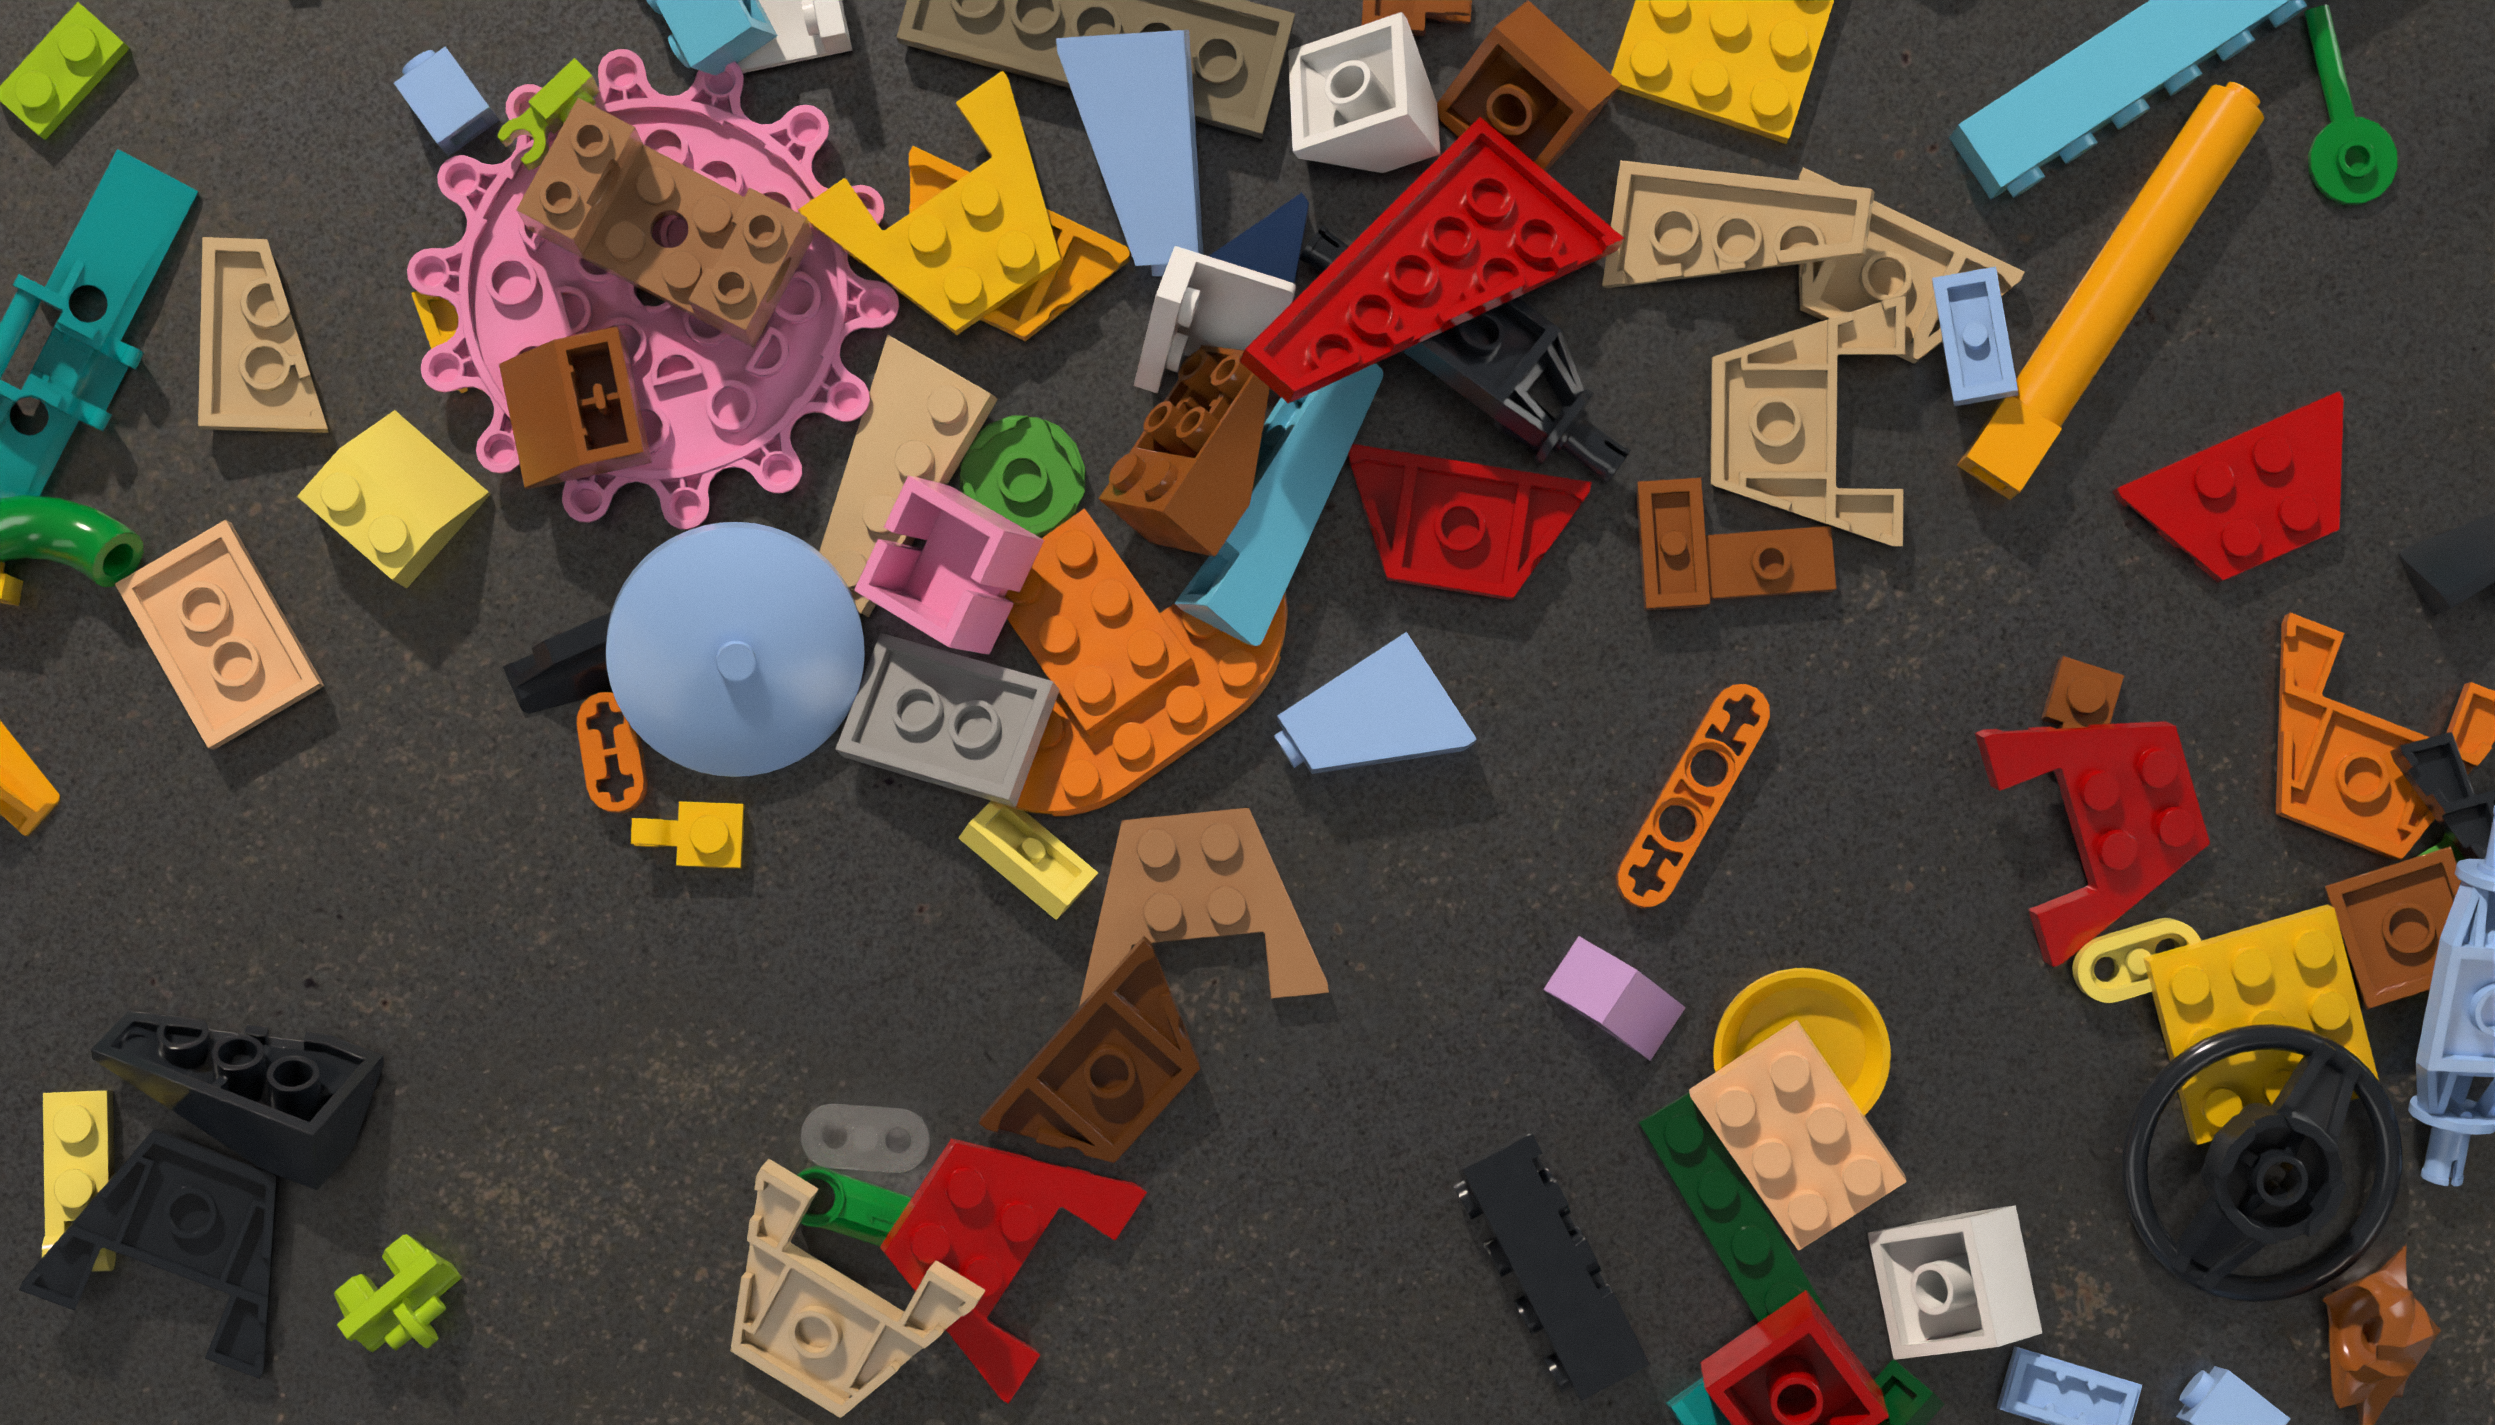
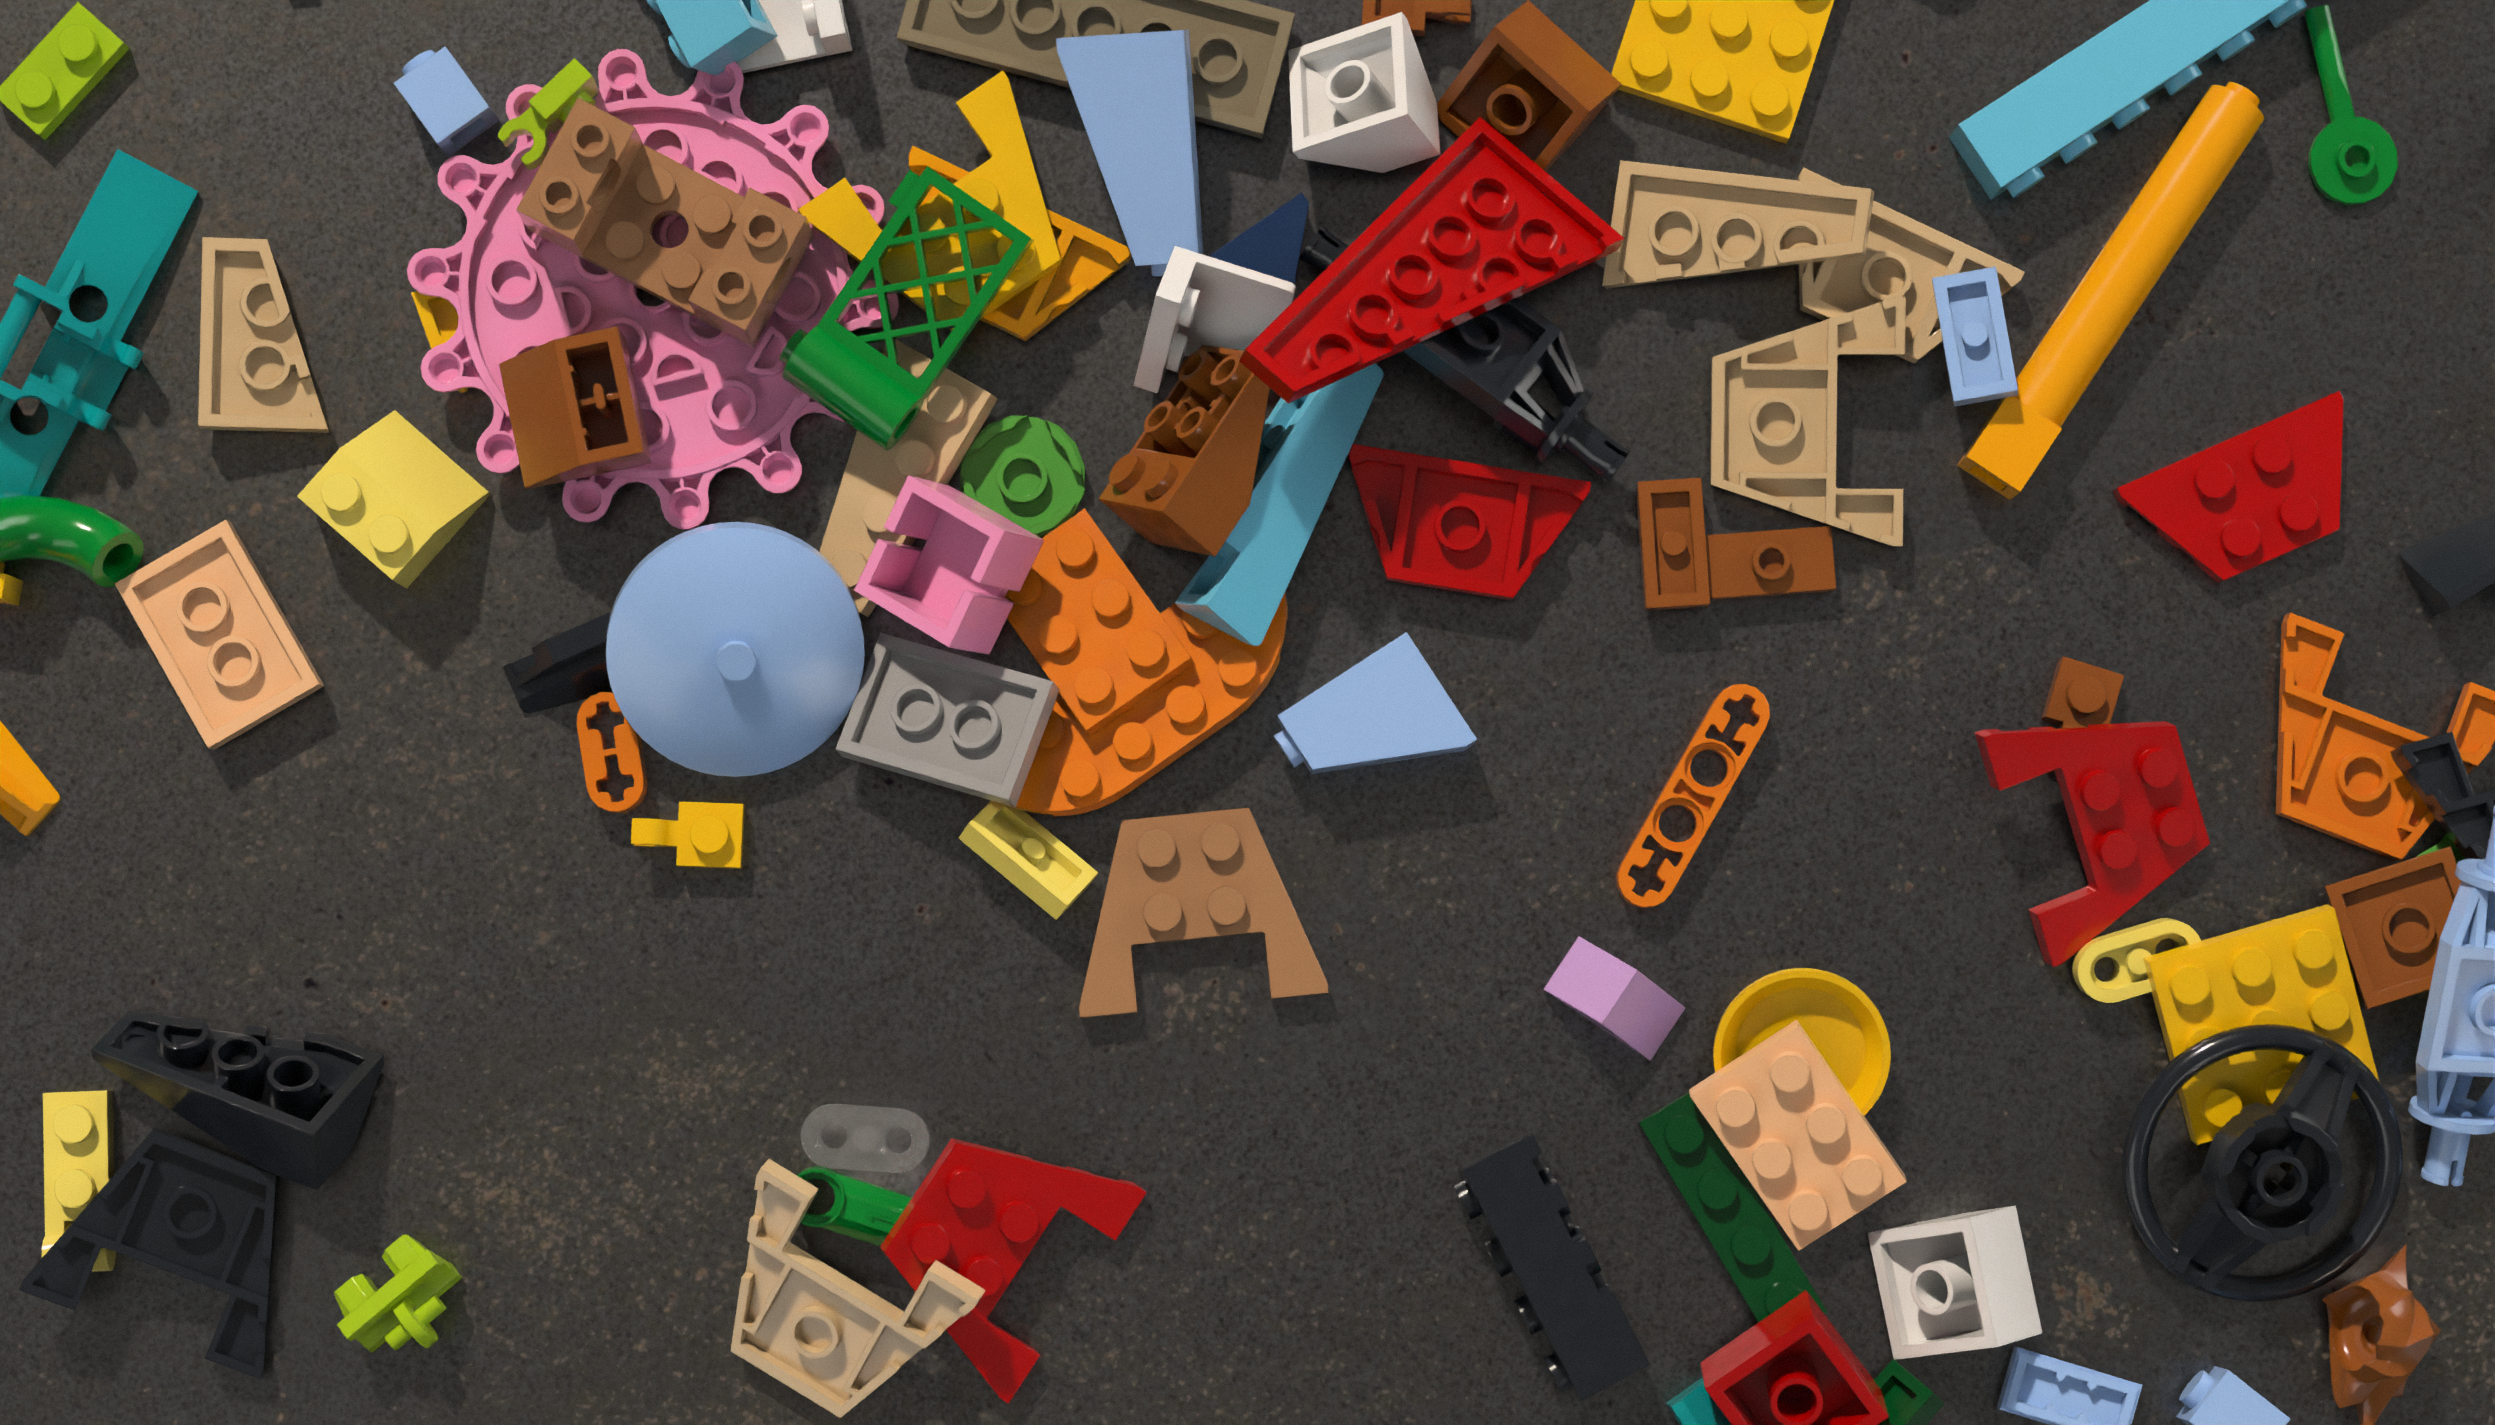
(852, 375): none -> green piece
(1104, 1067): reddish brown wing -> none

